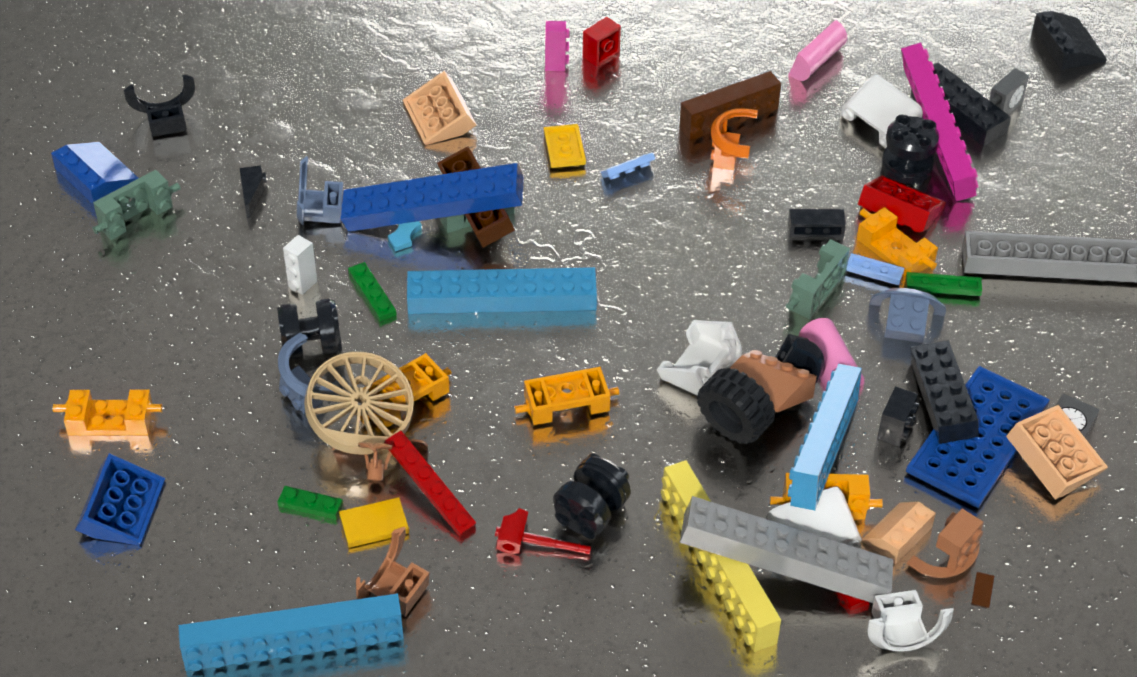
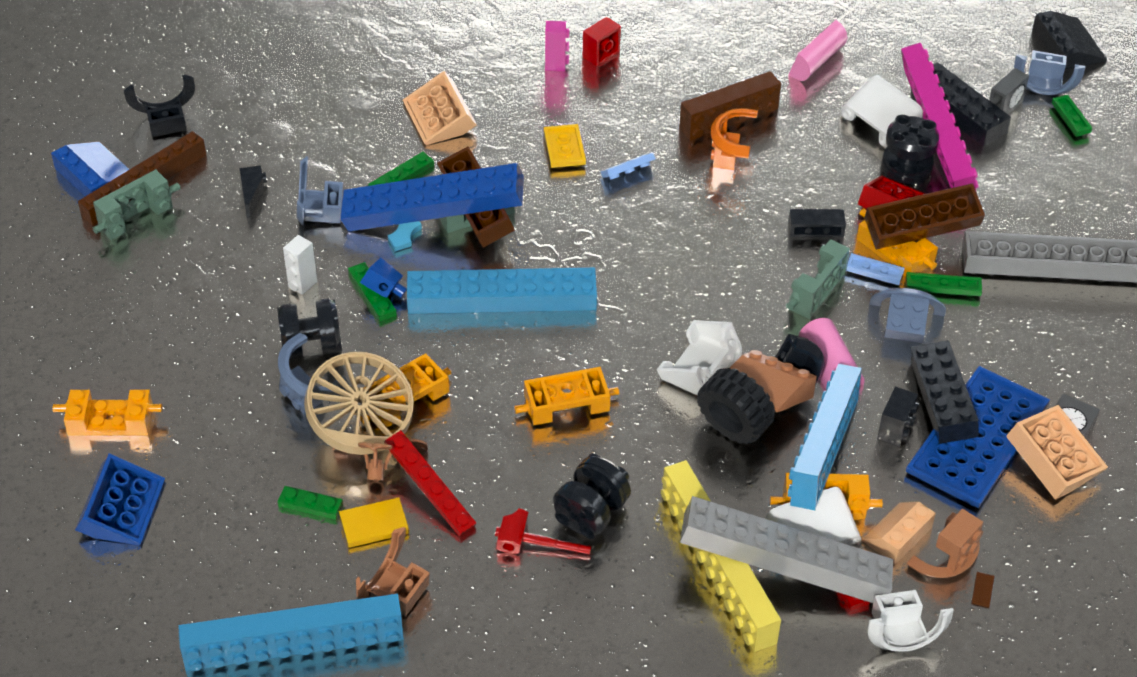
(167, 162): none -> reddish brown brick
(383, 279): none -> blue torso
(406, 170): none -> green plate
(924, 216): none -> reddish brown brick
(1047, 73): none -> sand blue piece
(1071, 115): none -> green plate

